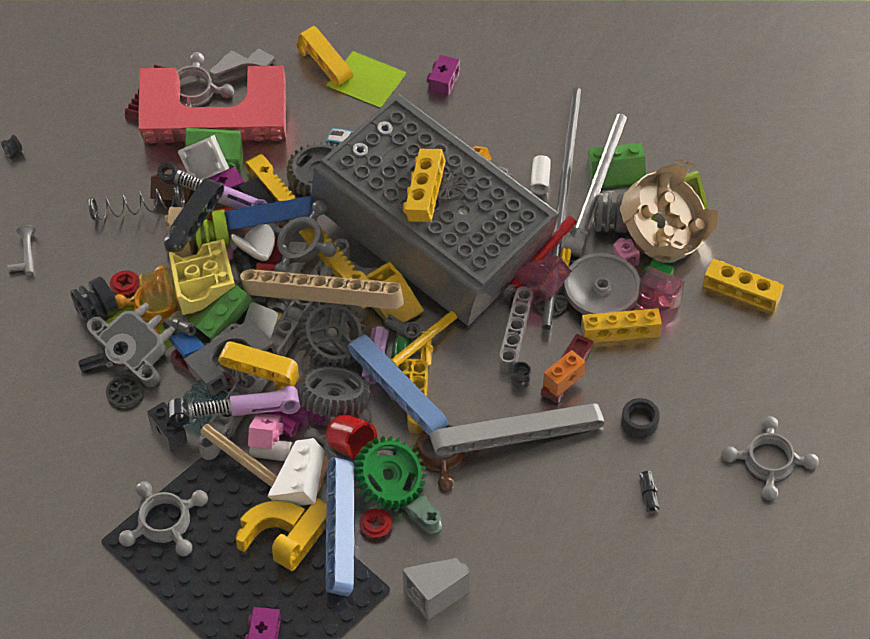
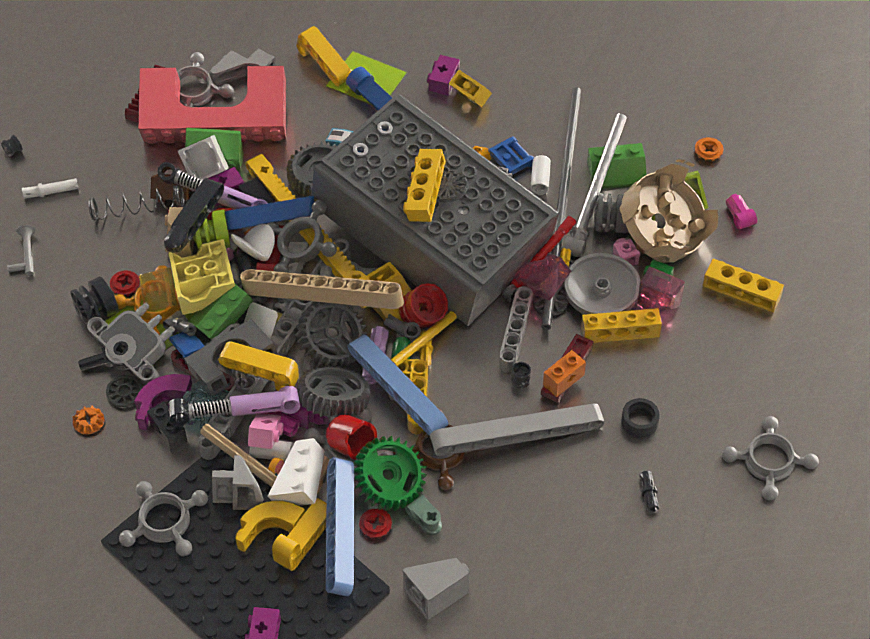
(50, 188): none -> white pin
(82, 426): none -> orange gear
(158, 391): none -> magenta arch
(236, 486): none -> light grey piece
(276, 465): none -> light orange tile
(363, 84): none -> blue beam
(430, 300): none -> red wheel
(470, 88): none -> yellow brick
(508, 159): none -> blue plate
(709, 143): none -> orange gear
(742, 215): none -> dark pink piece

